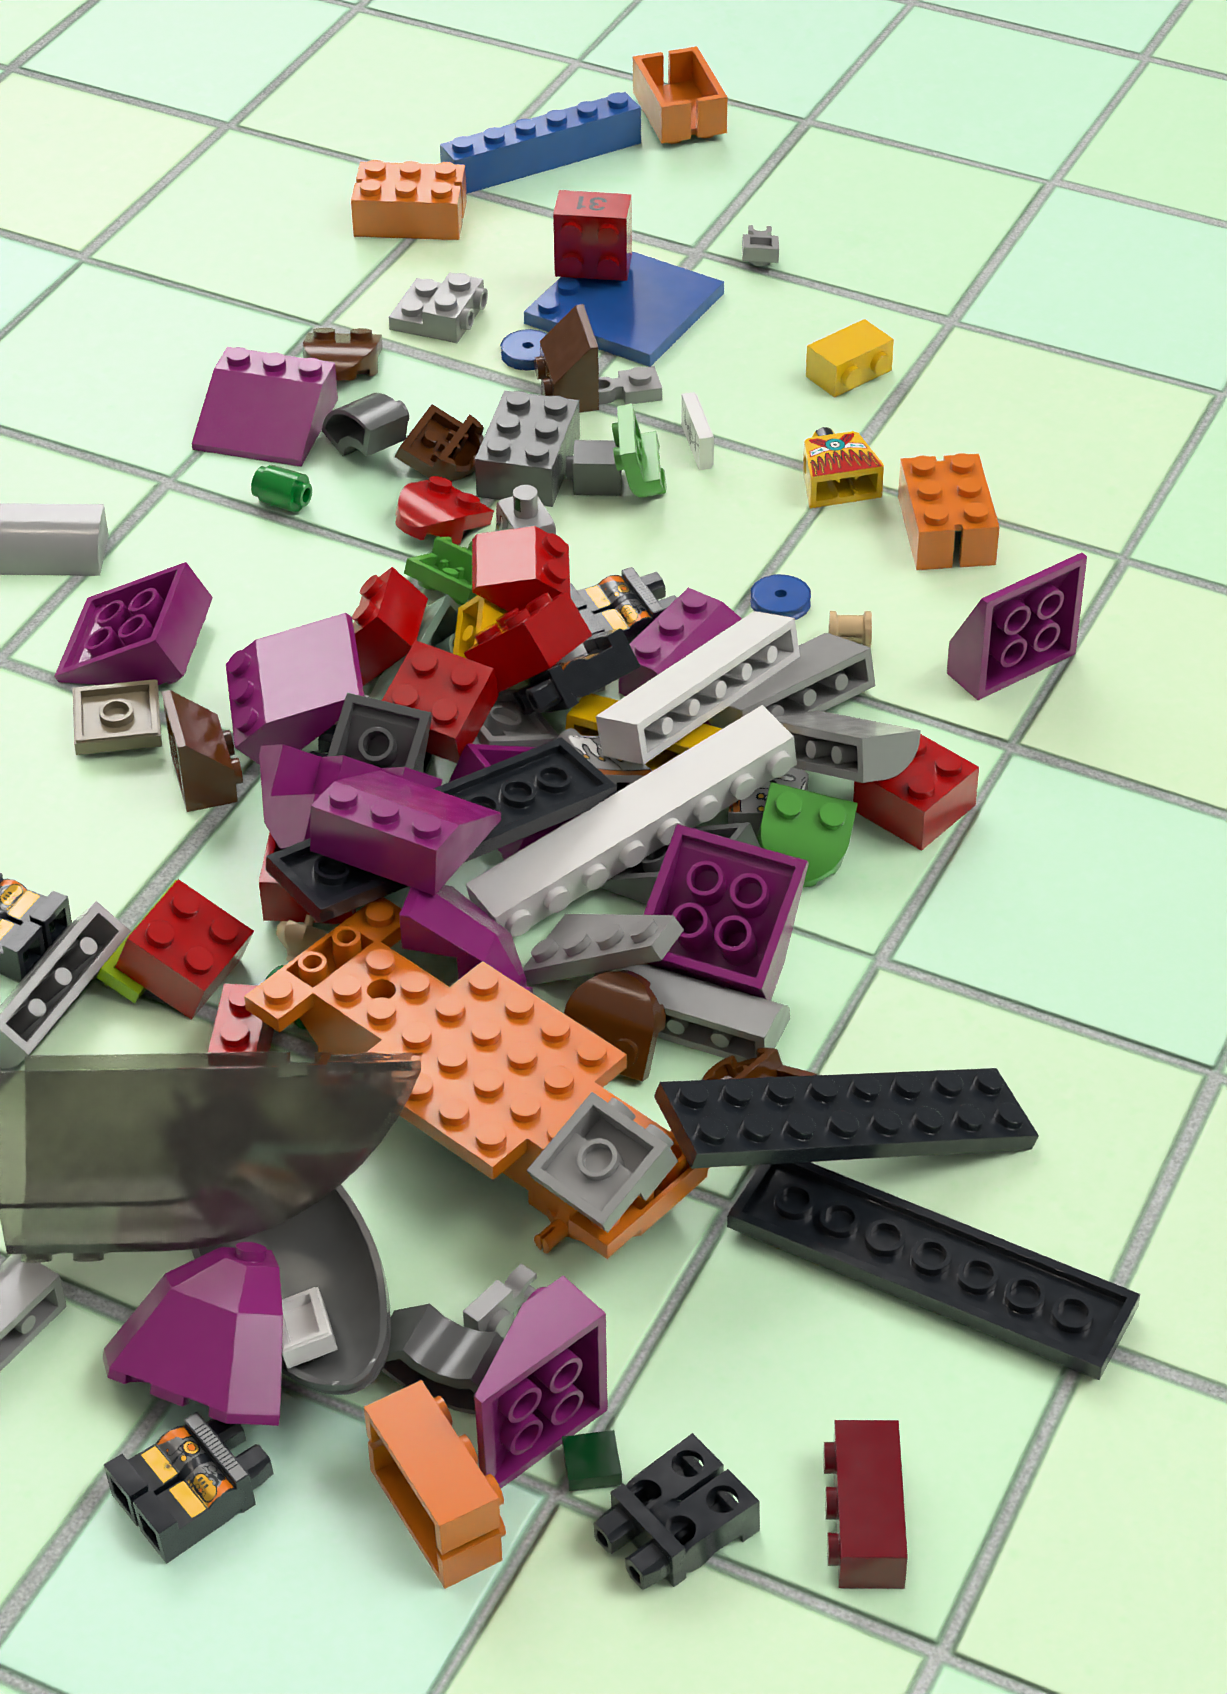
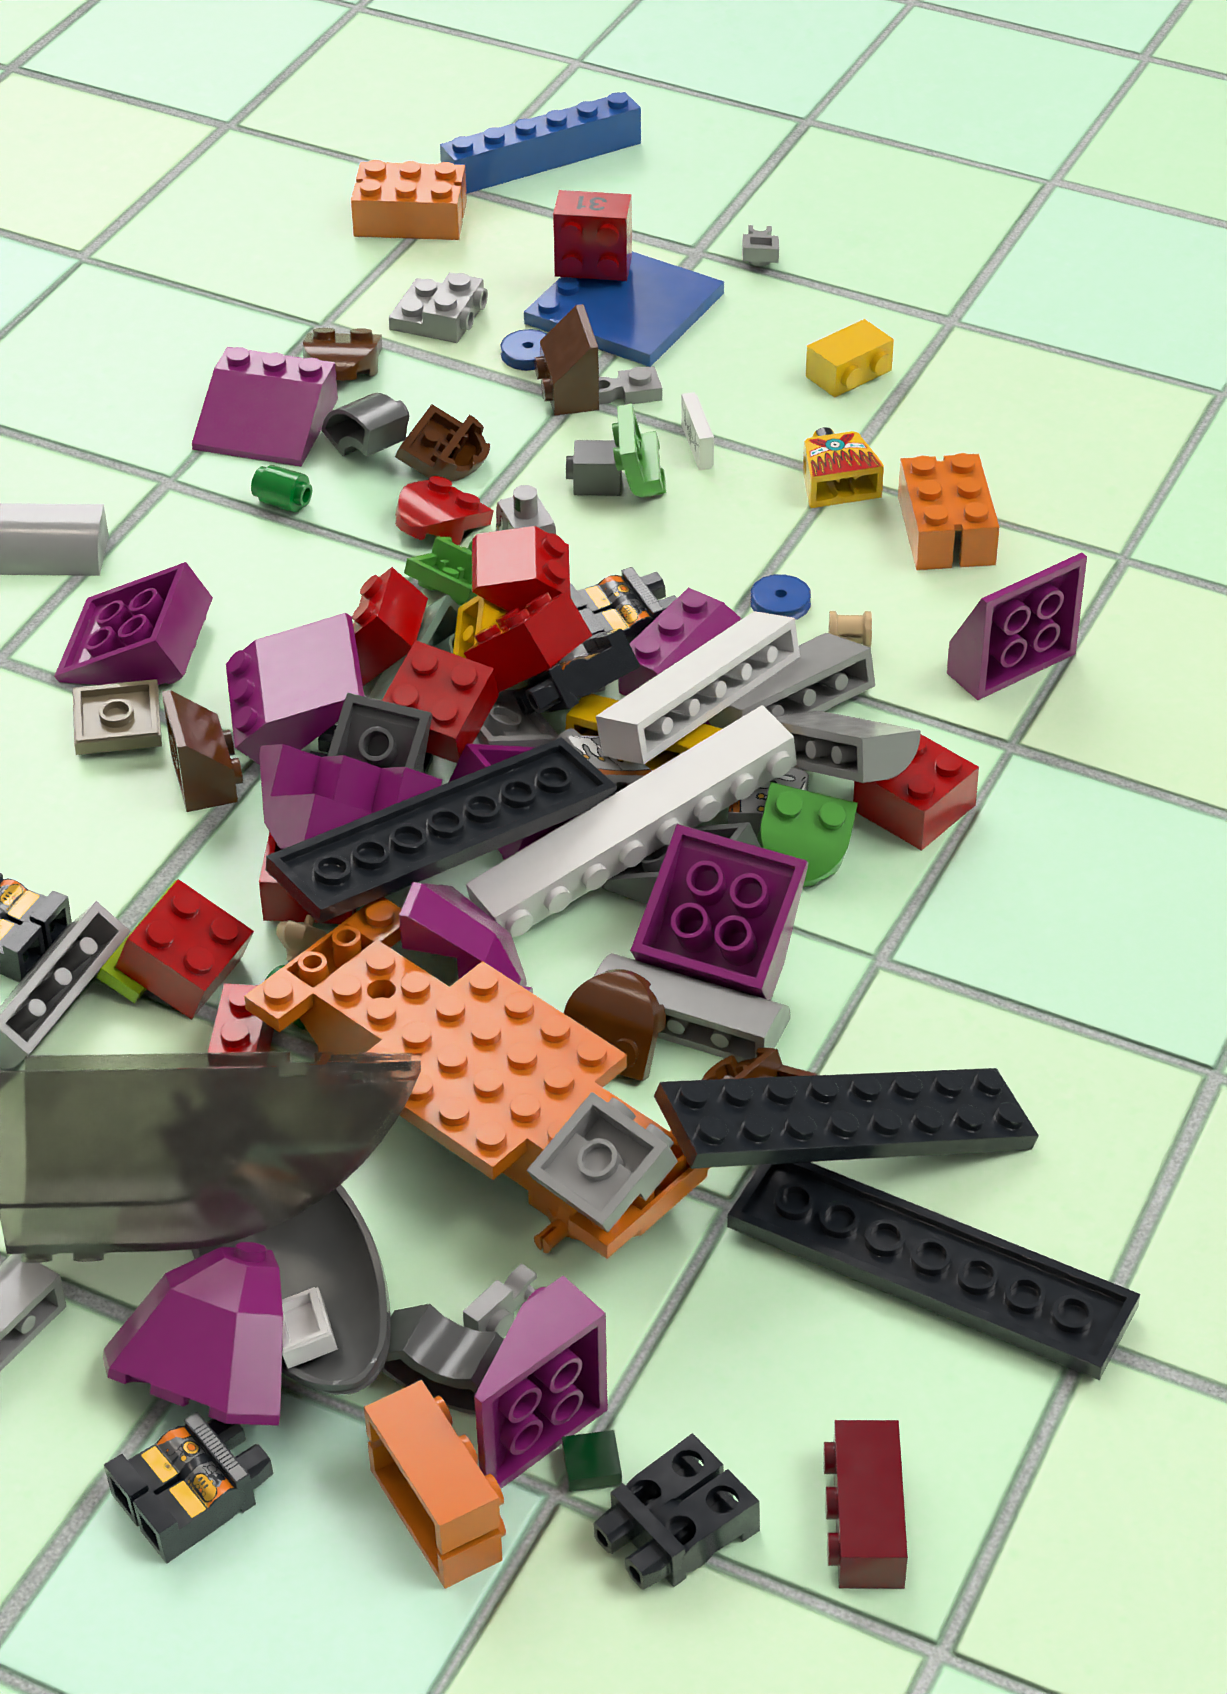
(398, 829): magenta slope -> none
(527, 445): brick -> none
(600, 943): light grey wing -> none
(688, 103): orange piece -> none

